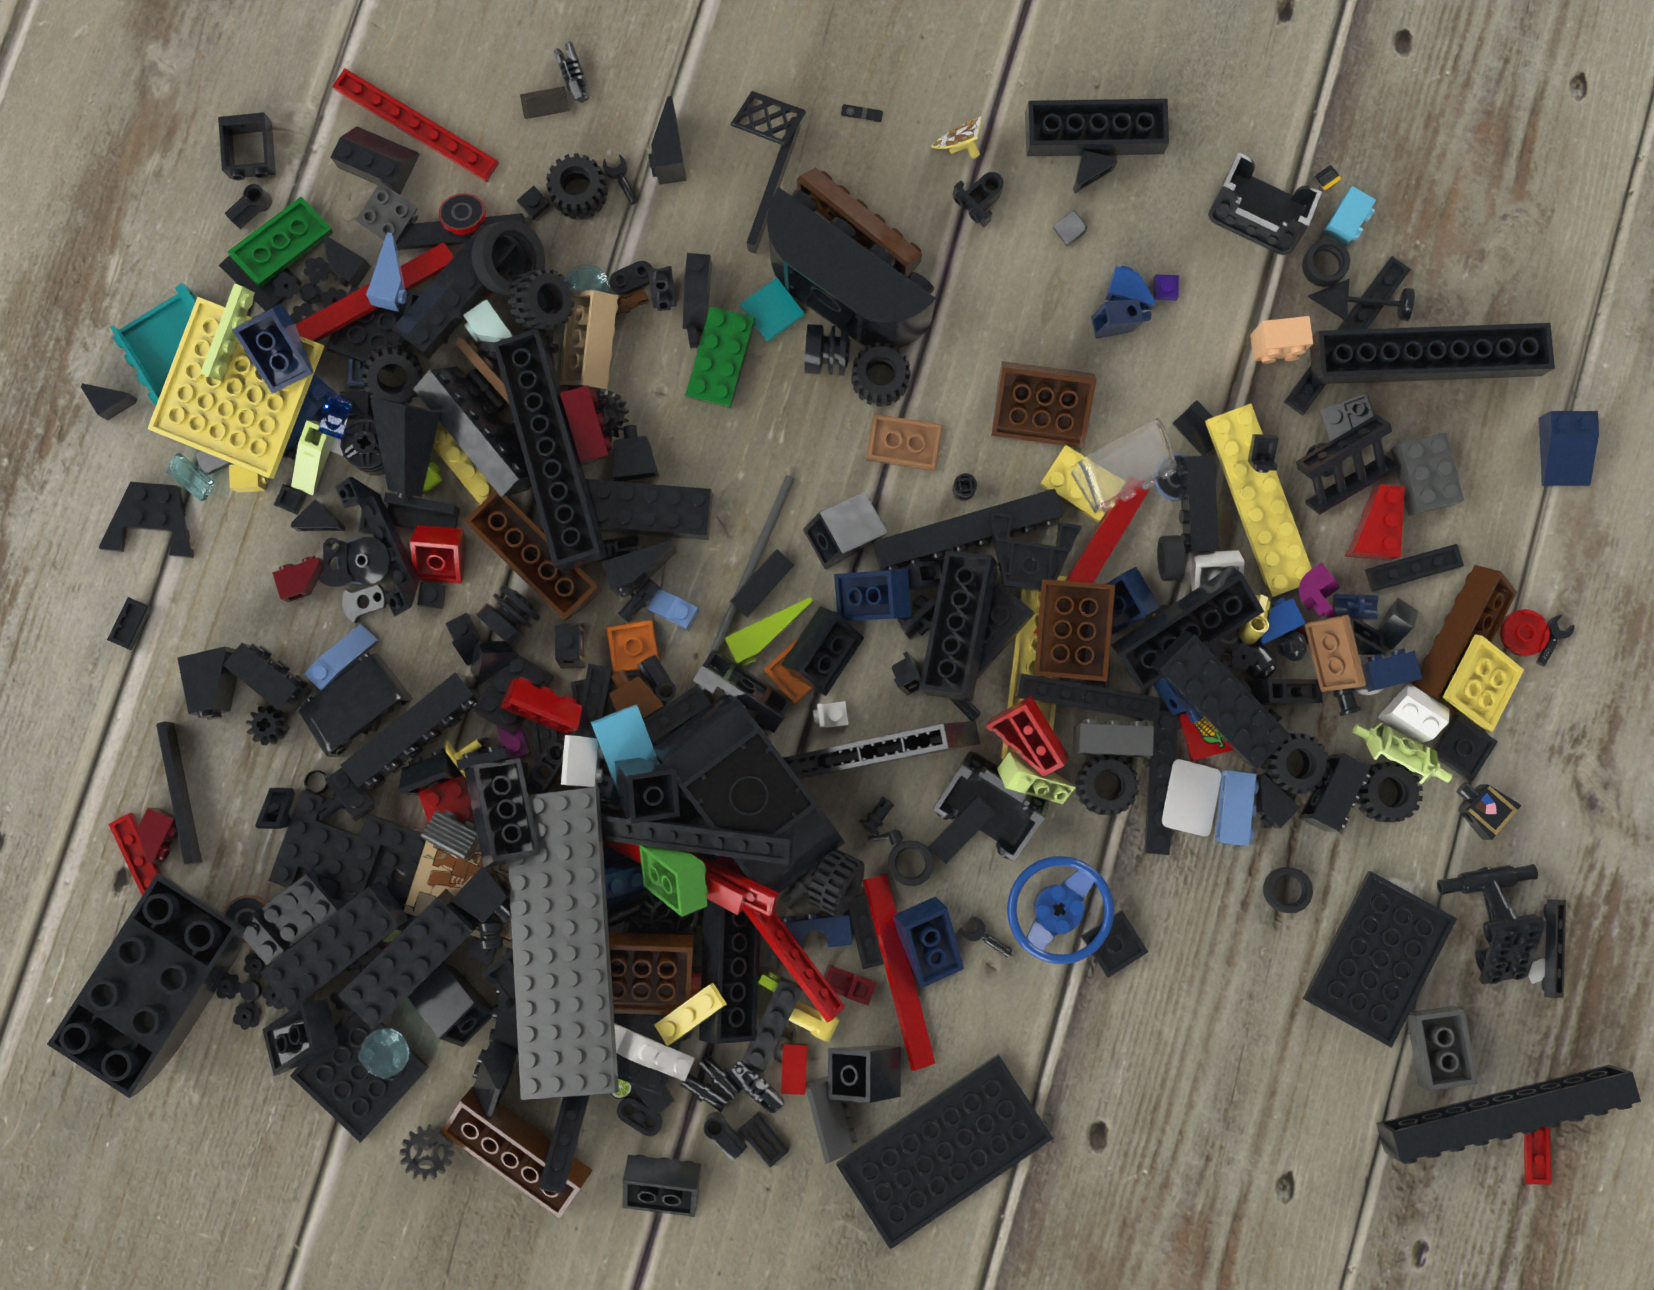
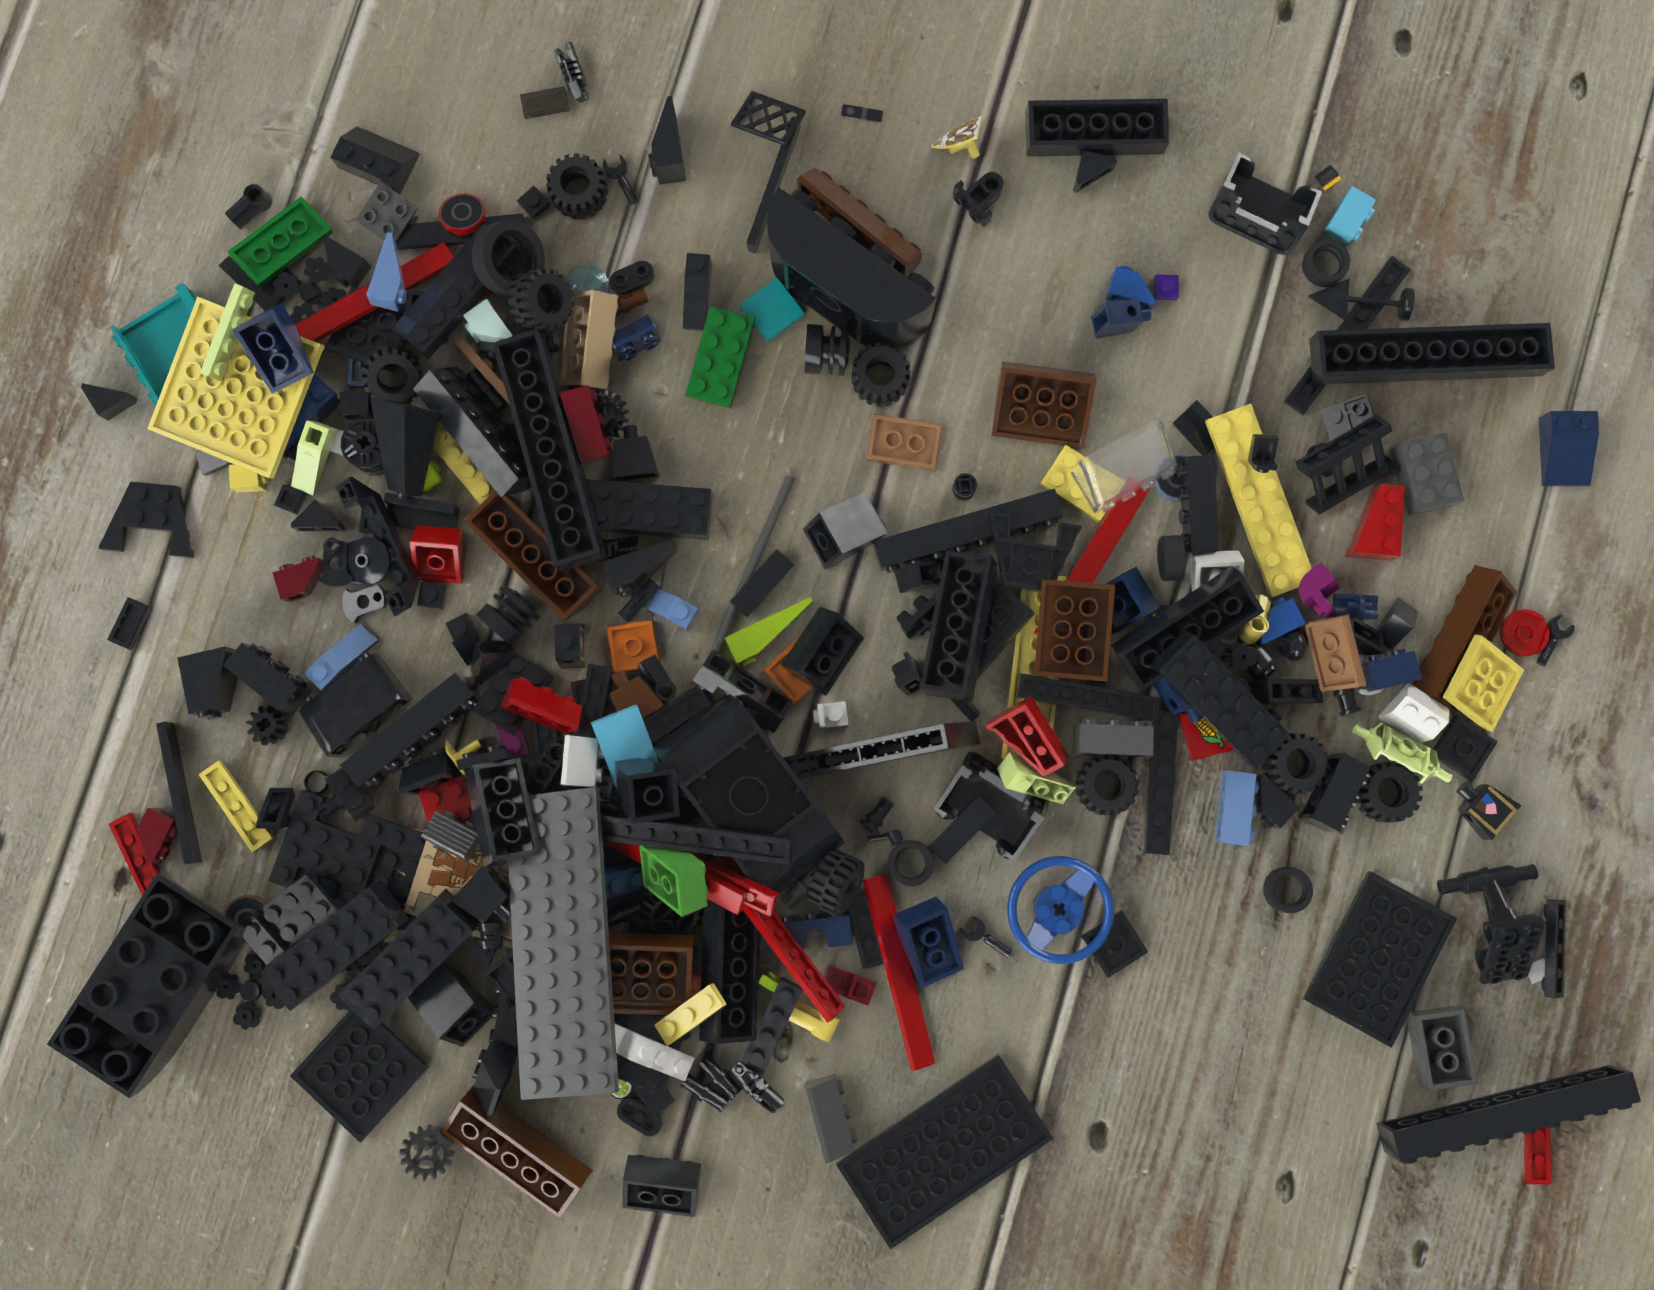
(190, 477): clear light blue tile -> none
(235, 805): none -> light yellow plate
(246, 124): black window -> none
(300, 1036): black slope -> none
(334, 415): clear blue slope -> none
(384, 1053): clear light blue dish -> none
(415, 125): red tile -> none
(563, 1144): black plate -> none
(634, 338): none -> dark blue bracket
(662, 288): black hips -> none
(692, 336): black tile -> none
(725, 1137): black piece -> none
(750, 1123): black tile -> none
(793, 1069): red tile -> none
(864, 1073): black slope -> none
(873, 595): dark blue slope -> none
(1070, 228): slope -> none
(1191, 798): white sticker -> none
(1281, 339): light nougat brick -> none
(1414, 567): black tile -> none

